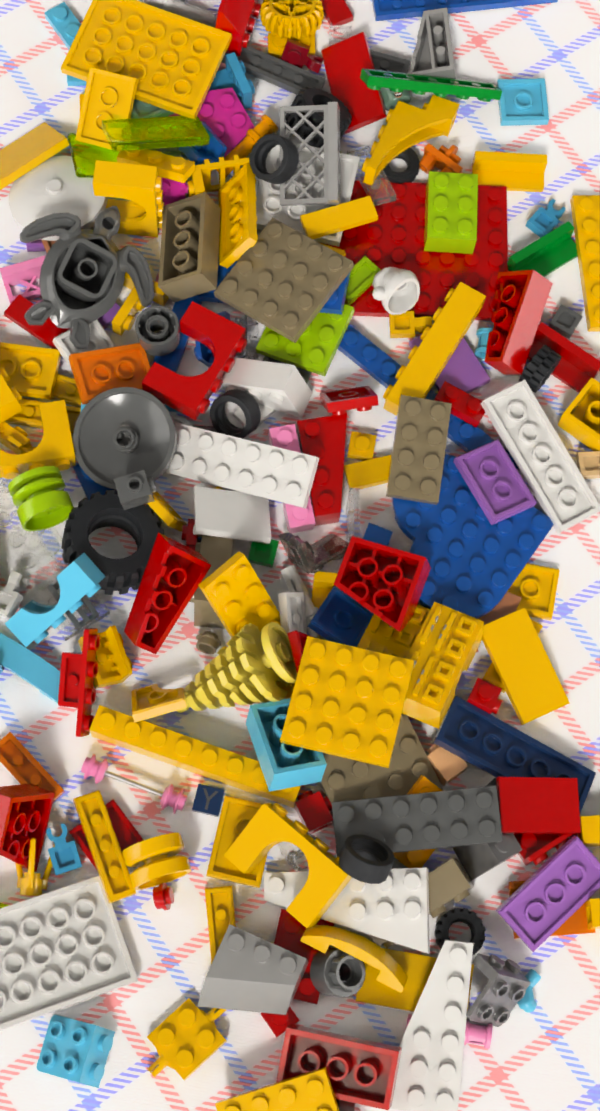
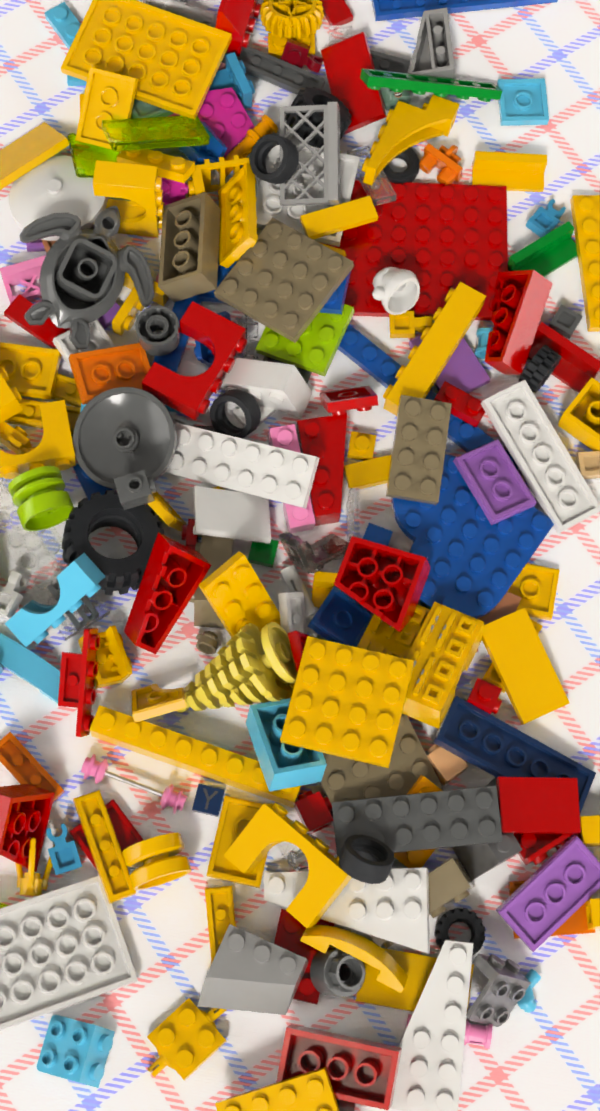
(163, 896): red plate -> none
(278, 1023): red plate -> none
(360, 279): lime tile -> none
(451, 212): lime brick -> none

